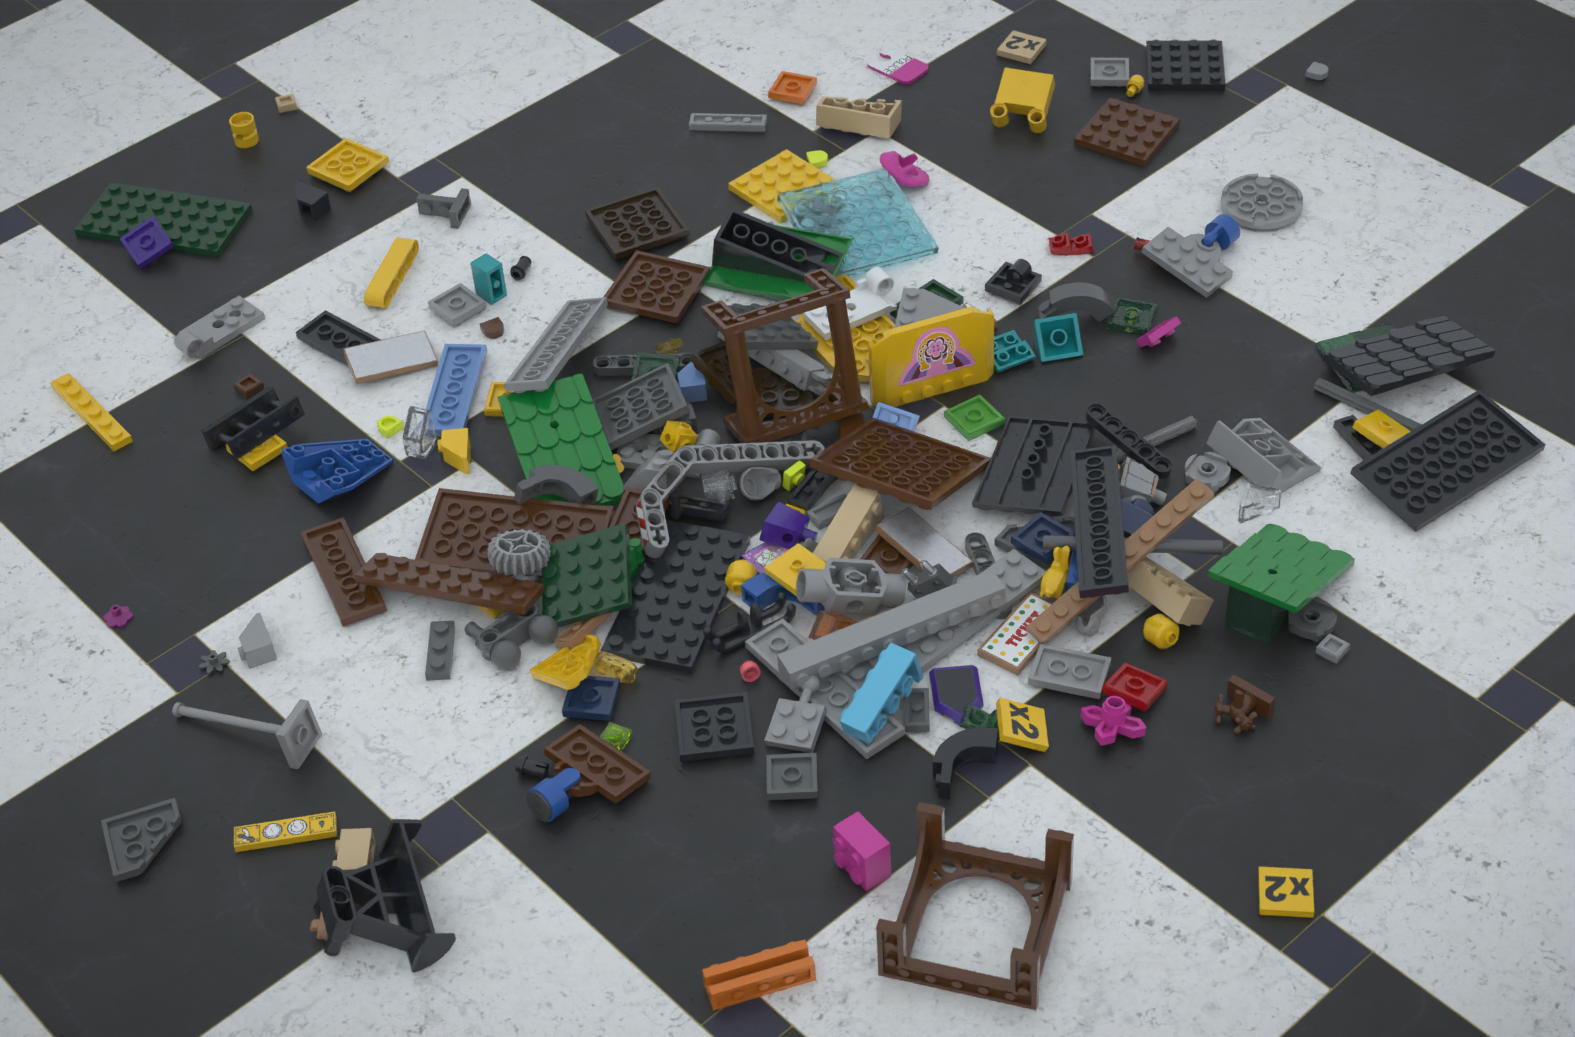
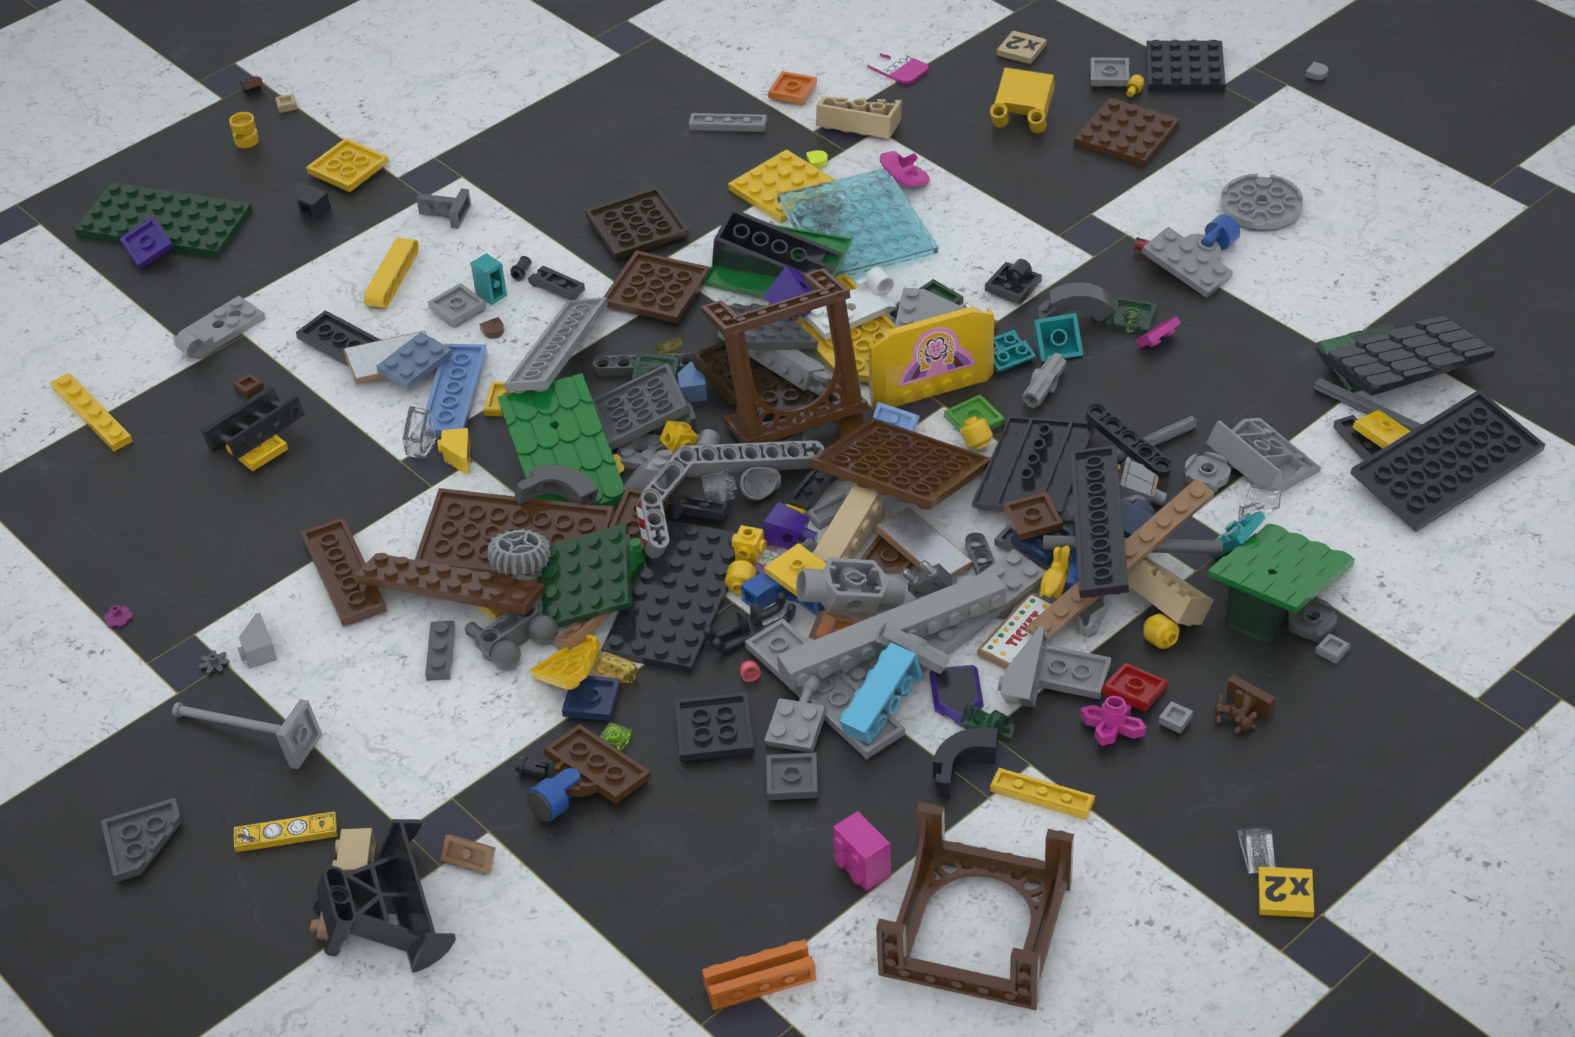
(251, 83): none -> reddish brown tile
(333, 467): blue wedge -> none
(389, 426): neon yellow tile -> none
(414, 360): none -> sand blue plate
(468, 853): none -> medium nougat plate
(556, 283): none -> black plate
(749, 544): none -> yellow brick
(787, 285): none -> dark purple torso
(794, 475): neon yellow plate -> none
(917, 711): dark grey plate -> none
(927, 655): none -> light grey piece
(976, 433): none -> yellow head
(1022, 724): yellow tile -> none
(1024, 673): none -> light grey slope
(1032, 516): none -> reddish brown plate
(1042, 793): none -> yellow tile
(1044, 380): none -> light grey piece
(1065, 246): red slope -> none
(1175, 717): none -> light grey plate
(1240, 531): none -> teal plate
(1257, 847): none -> clear slope

